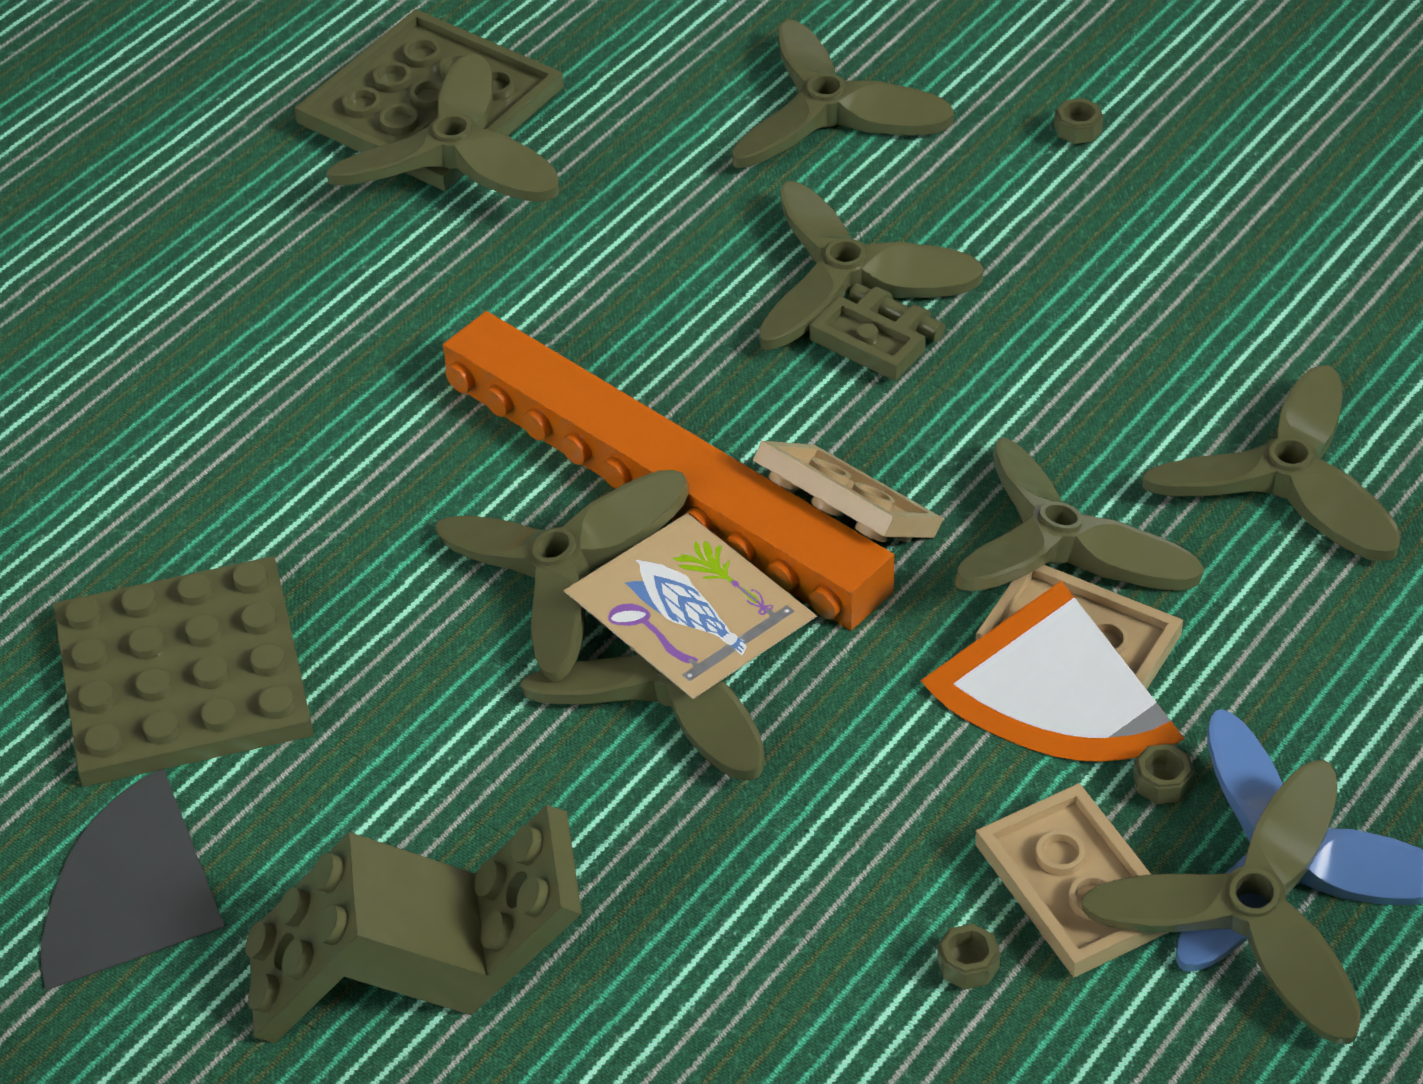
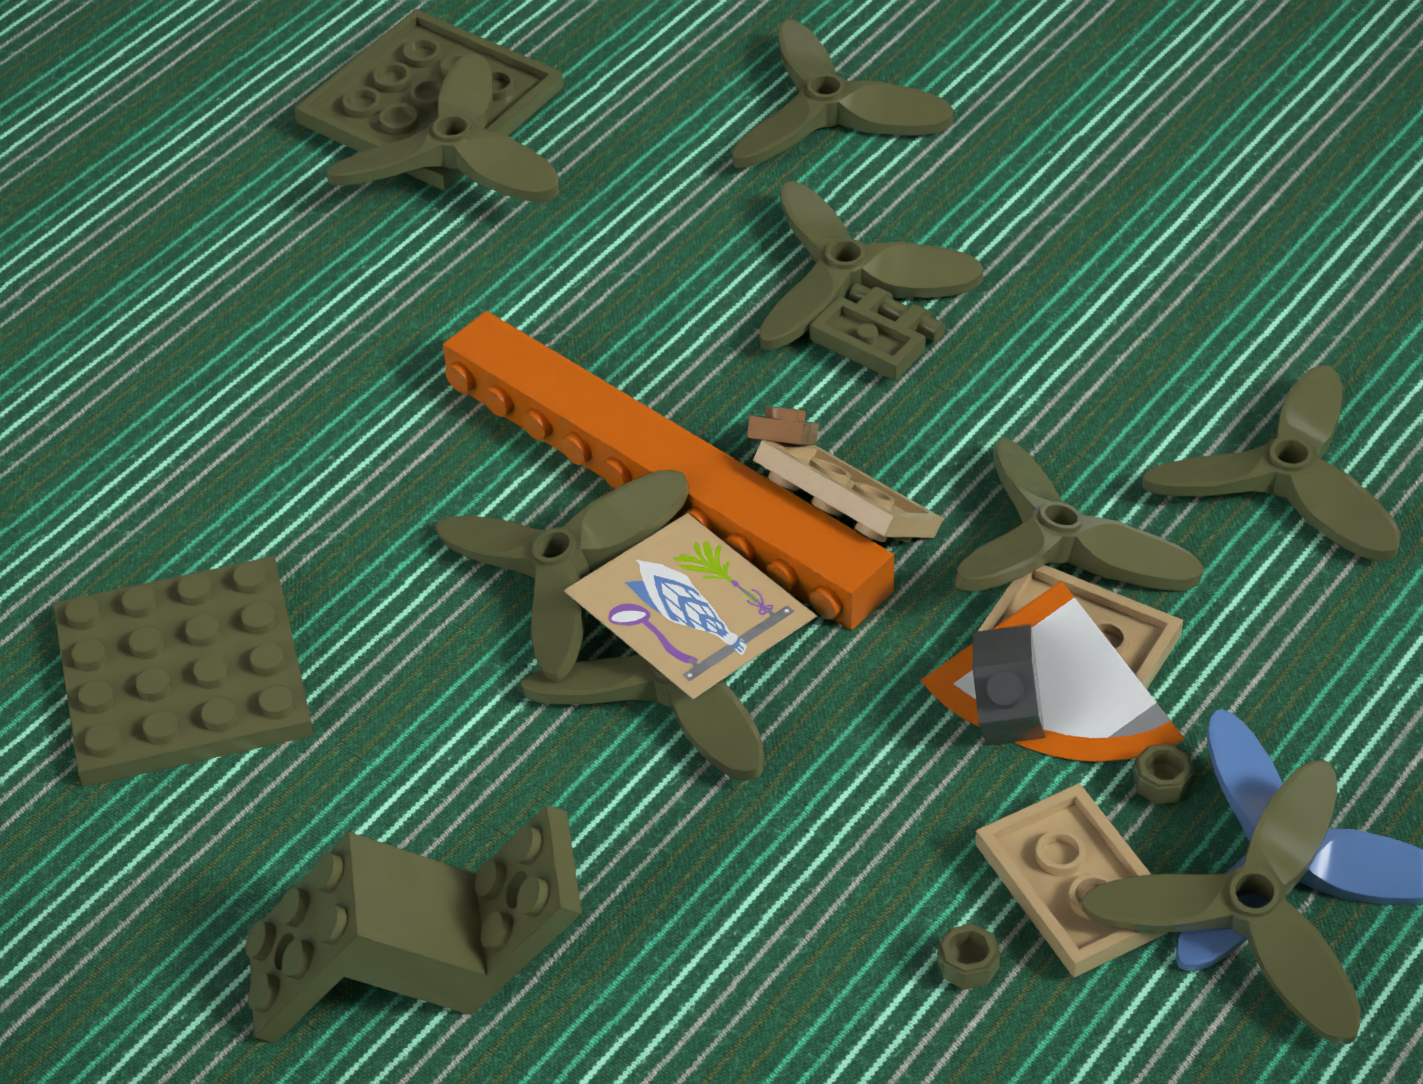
(127, 887): dark grey sticker -> none
(783, 426): none -> medium nougat plate
(1007, 685): none -> dark grey slope
(1078, 120): olive tile -> none

